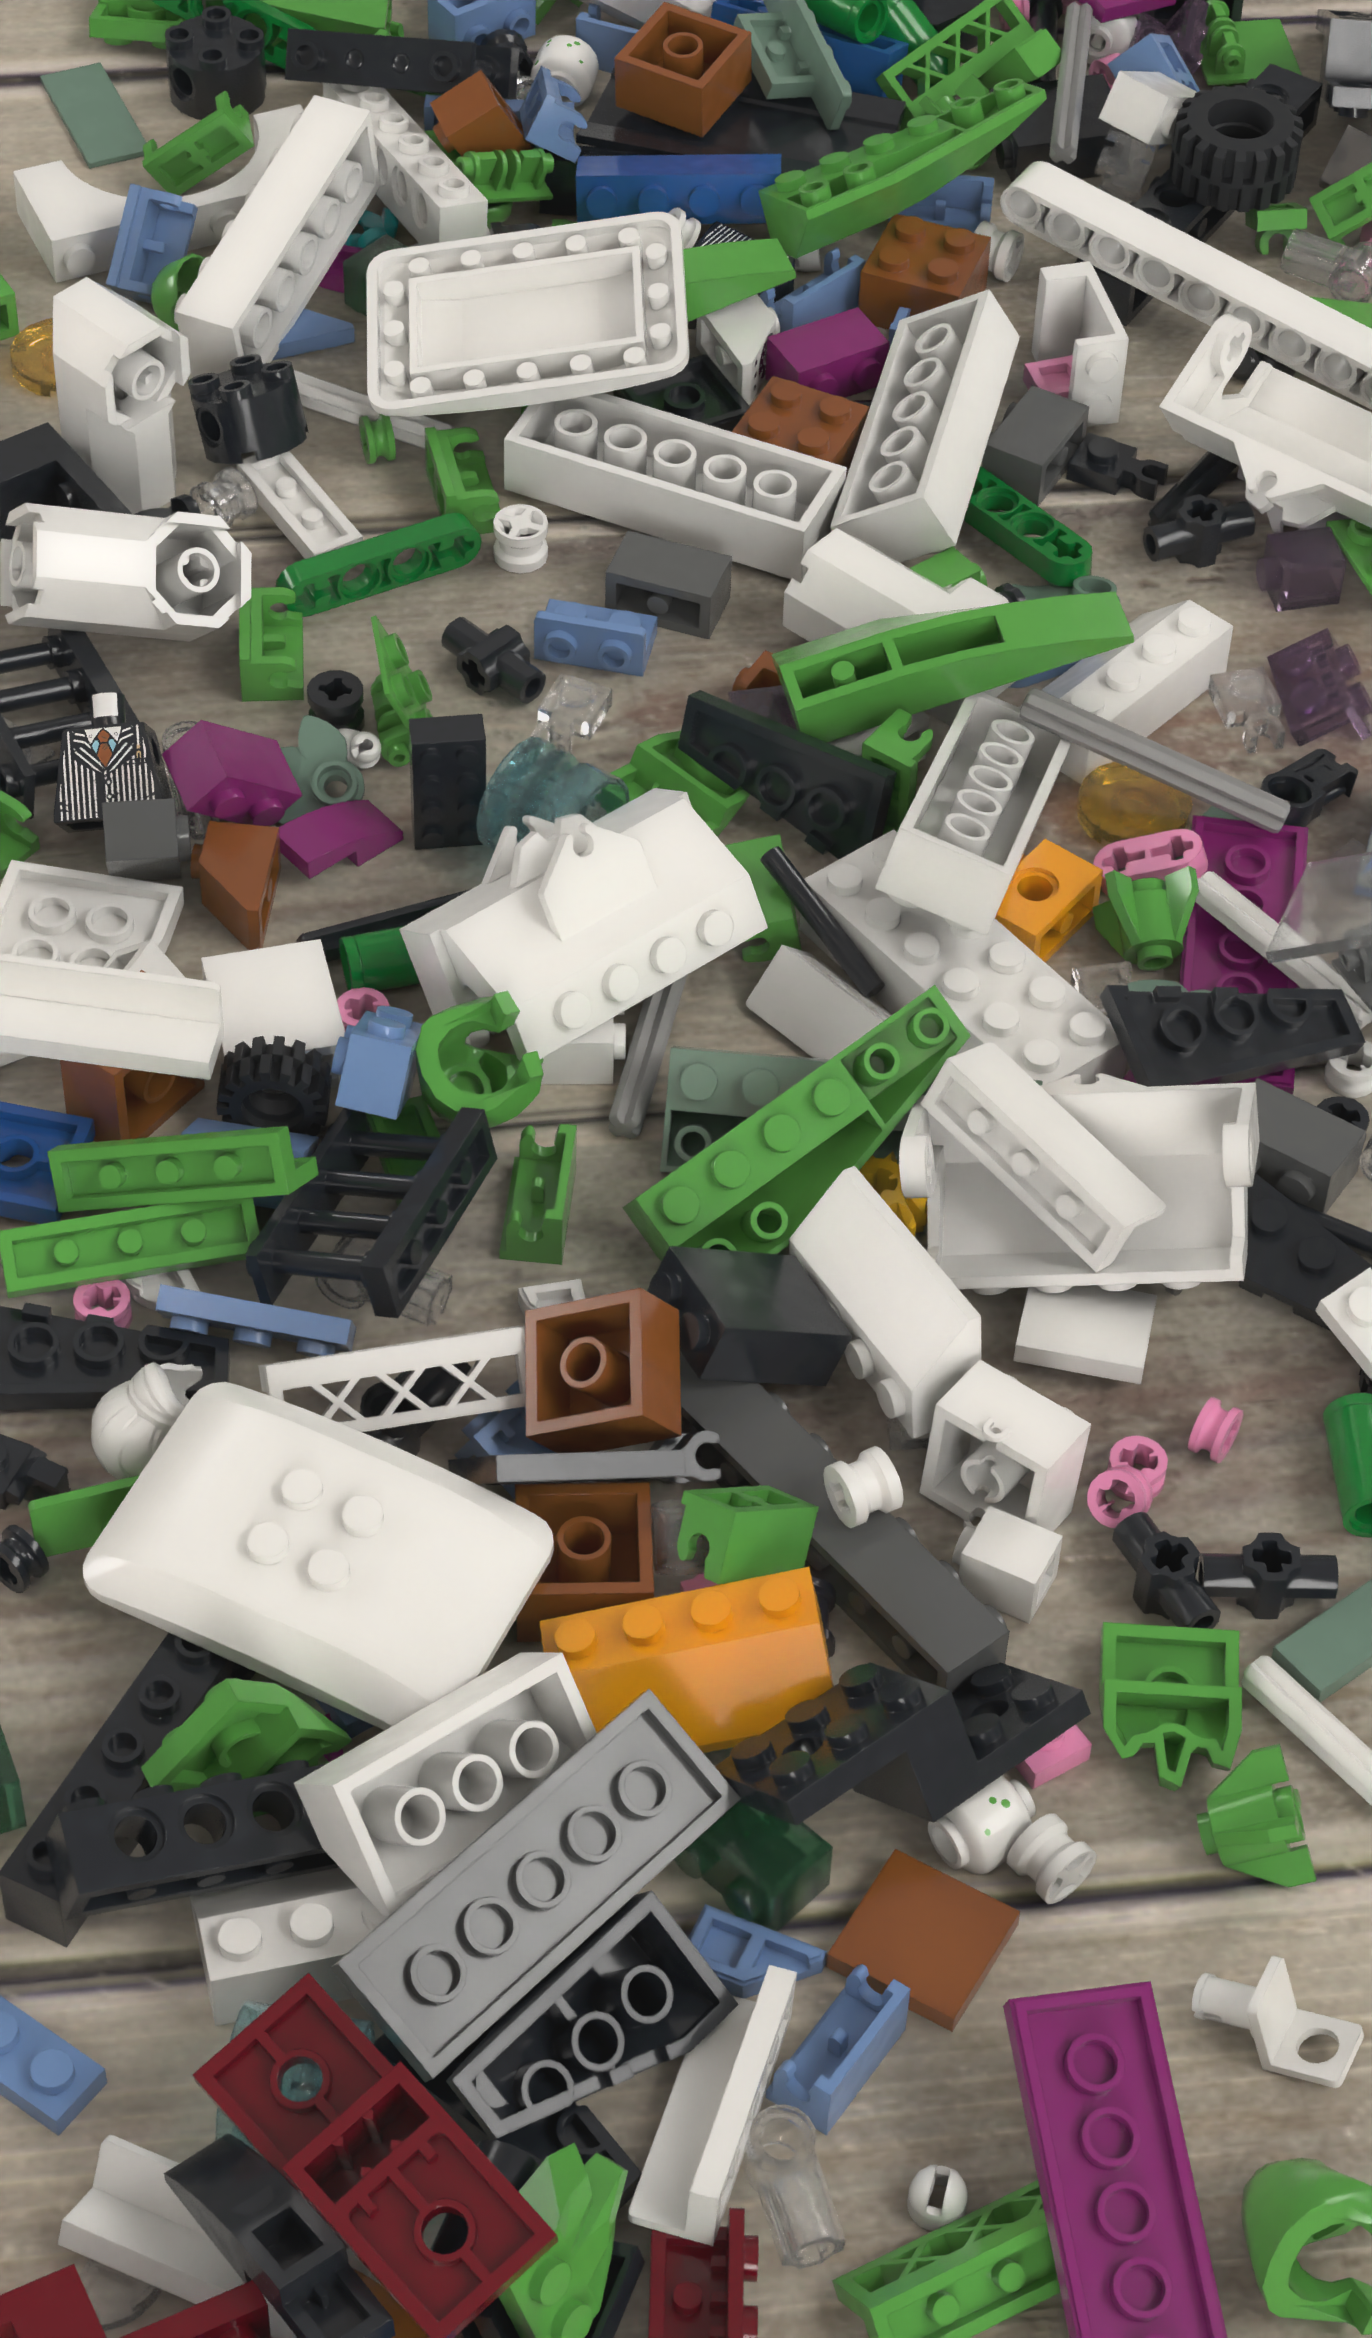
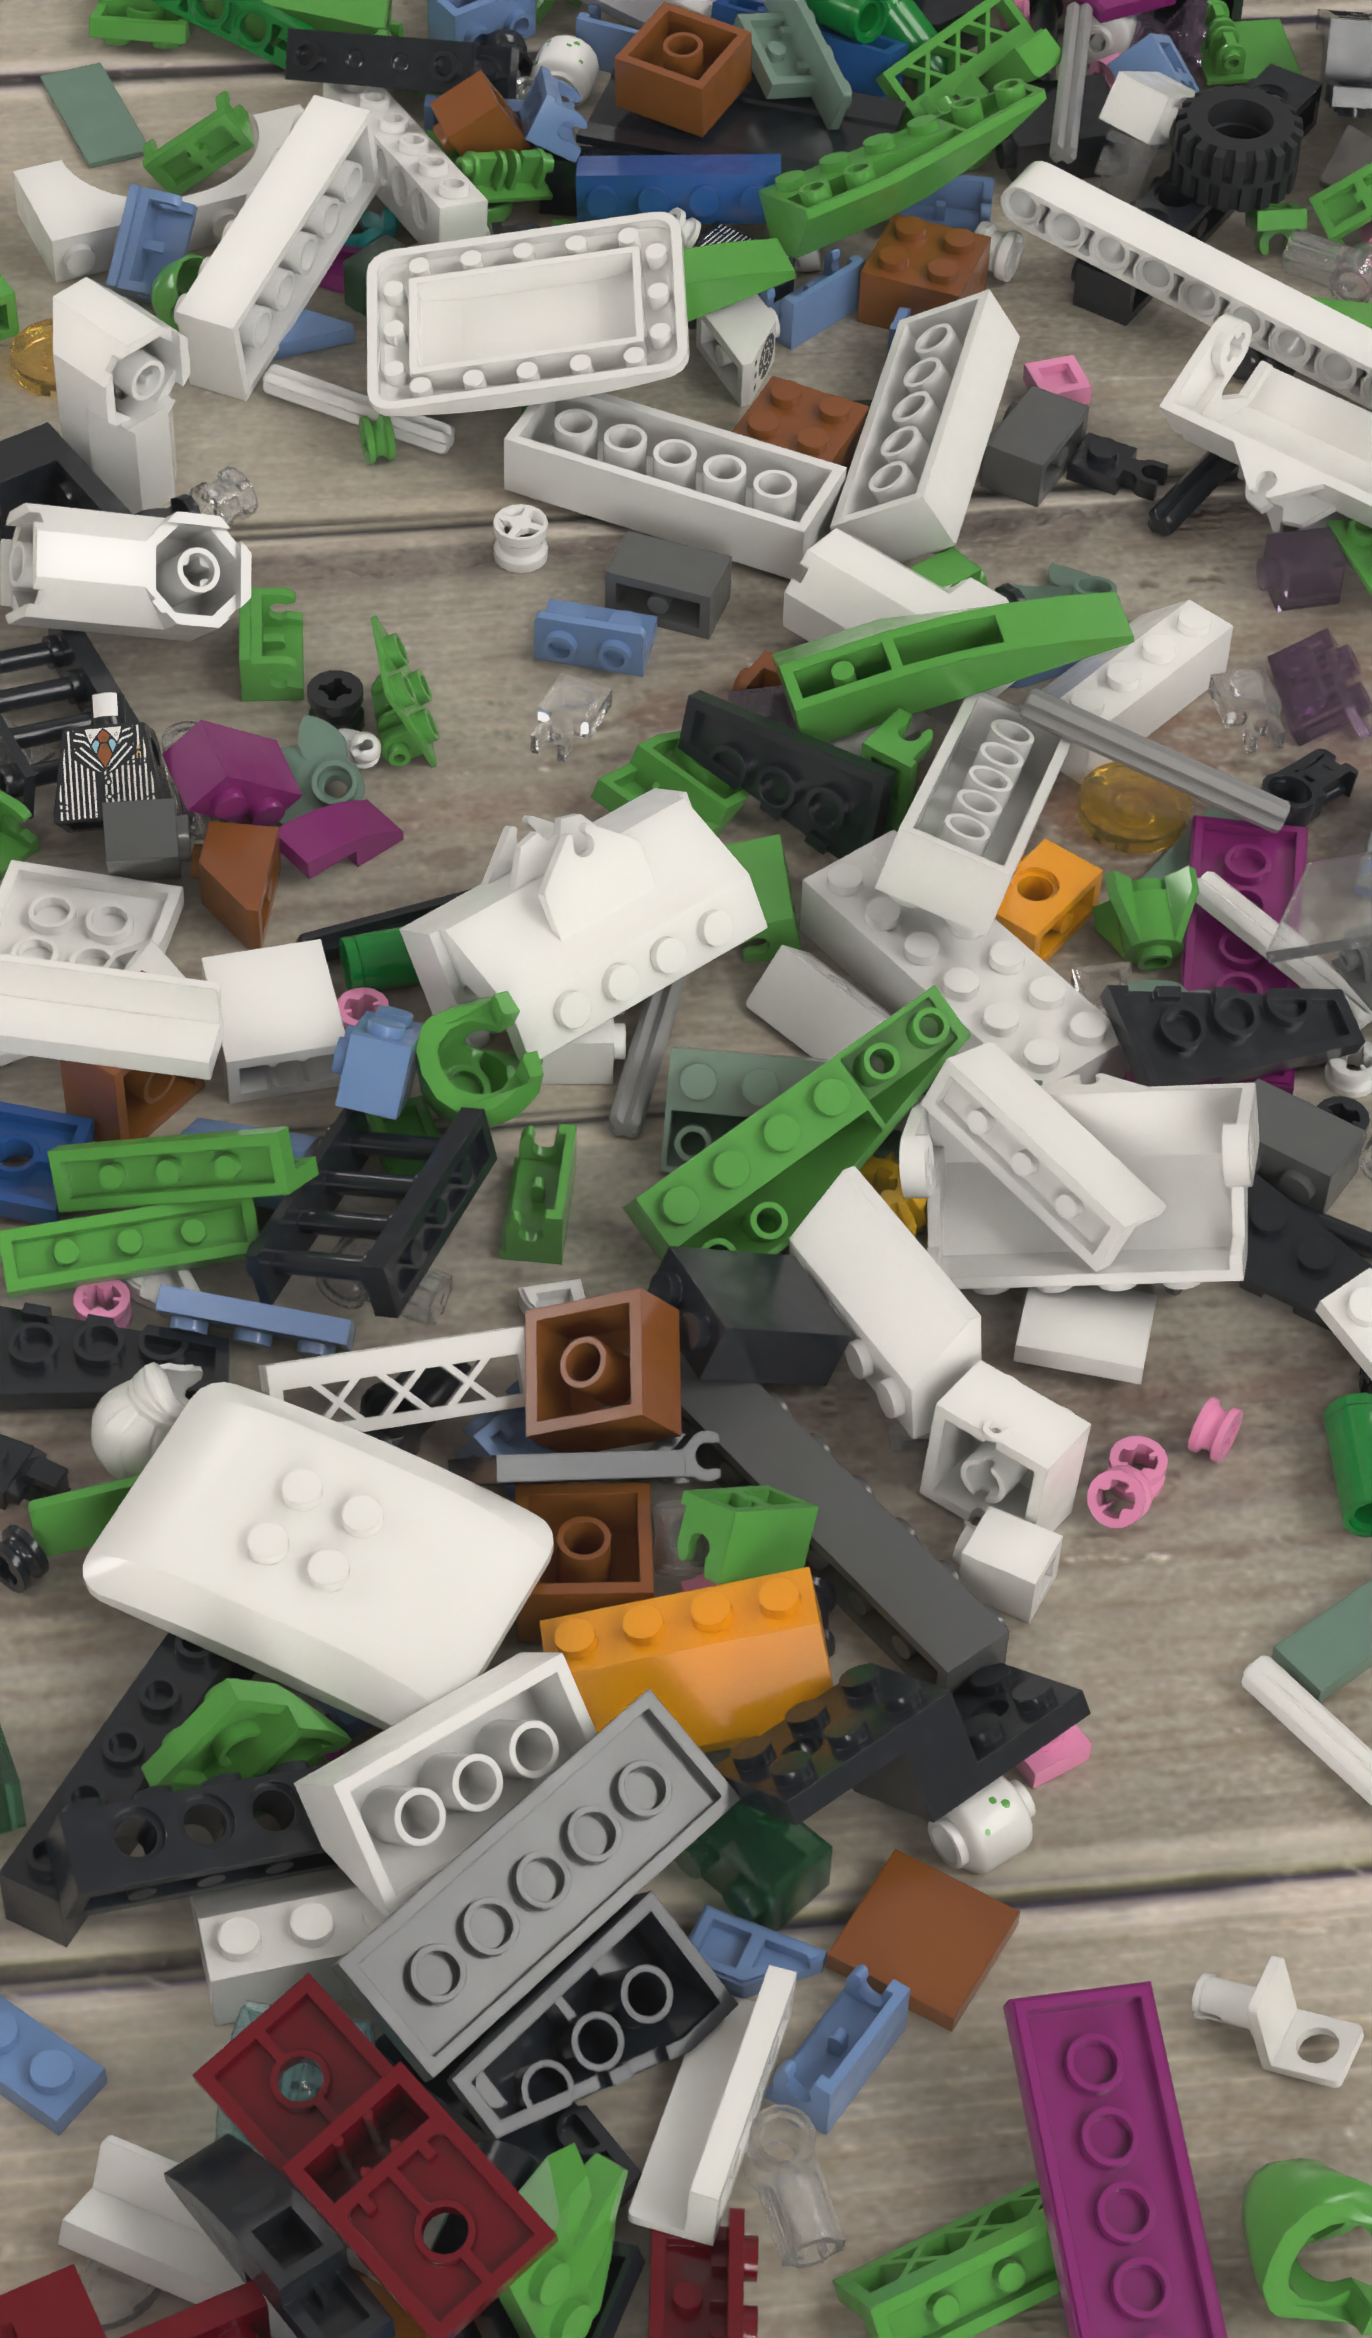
(212, 57): black brick -> none
(248, 410): black brick -> none
(275, 1068): black tyre -> none
(298, 505): white plate -> none
(439, 547): green beam -> none
(446, 779): black piece -> none
(460, 478): bright green hinge -> none
(493, 660): black axle -> none
(544, 784): clear light blue wheel -> none
(694, 393): black tile -> none
(822, 922): black bar -> none
(830, 355): magenta brick -> none
(863, 1487): white wheel -> none
(954, 2201): white hinge -> none
(1051, 1858): white wheel -> none
(1055, 556): green beam -> none
(1080, 321): white panel -> none
(1153, 855): bright pink beam -> none
(1165, 1573): black axle -> none
(1171, 1694): bright green plate -> none
(1199, 531): black axle -> none
(1256, 1822): bright green brick -> none
(1268, 1575): black axle -> none

